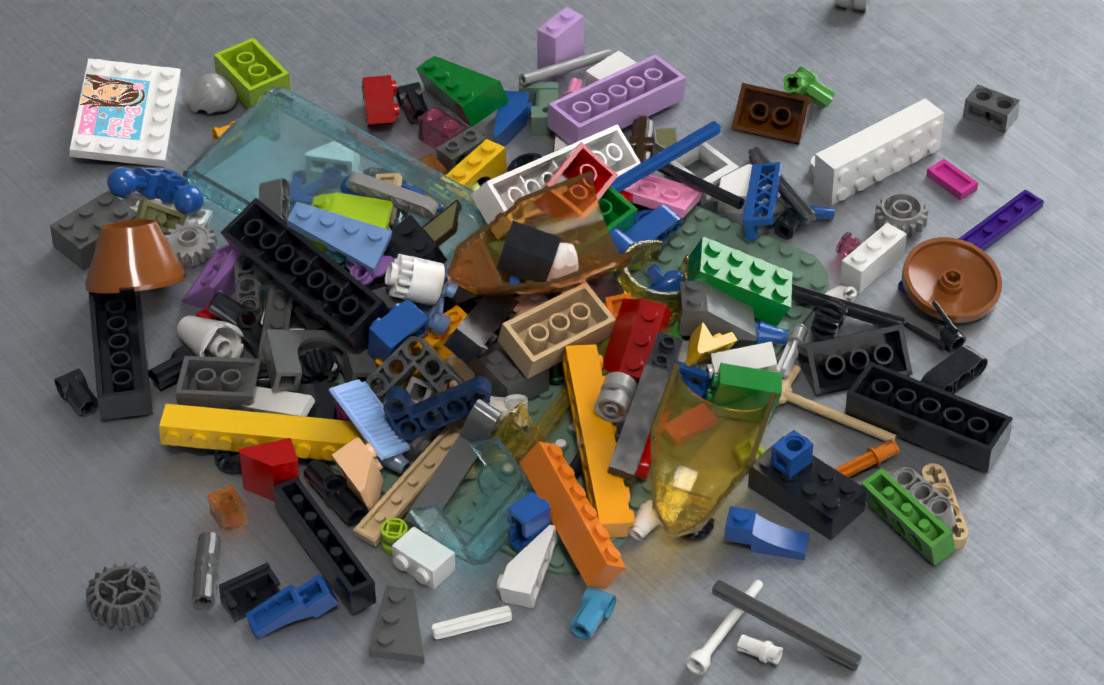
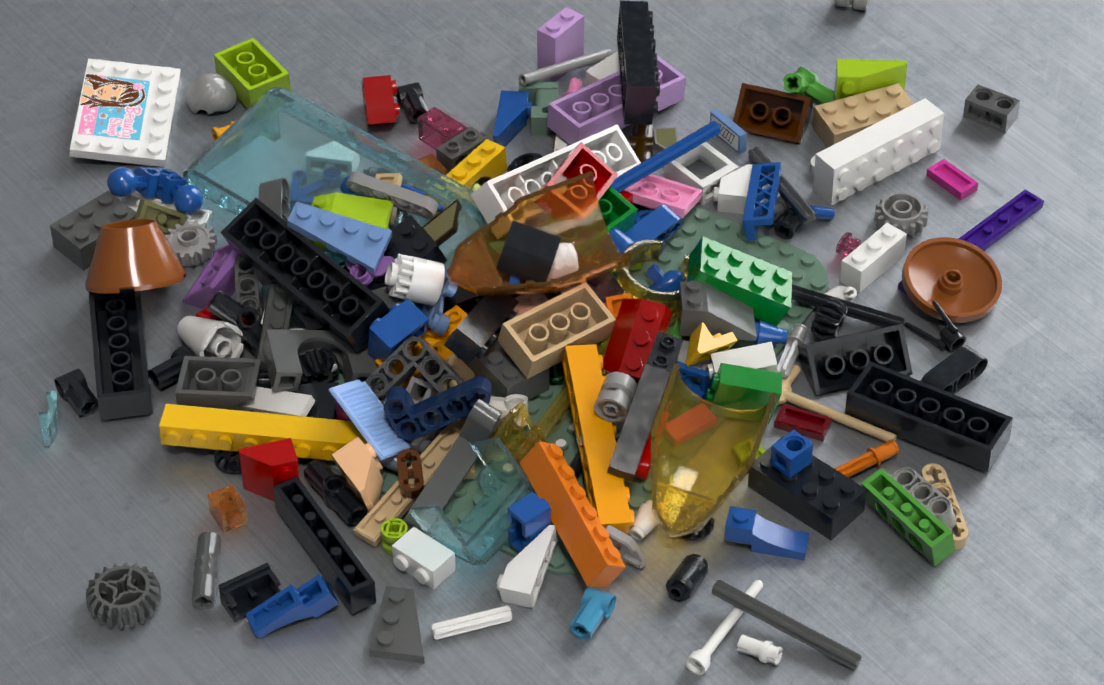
(50, 419): none -> clear light blue slope
(405, 474): none -> reddish brown beam
(462, 90): green wedge -> none
(627, 547): none -> light grey tile
(637, 63): none -> black brick
(687, 577): none -> black head
(702, 186): black piece -> none
(730, 132): none -> medium blue tile
(804, 422): none -> dark red tile
(852, 114): none -> tan brick
(865, 75): none -> lime slope

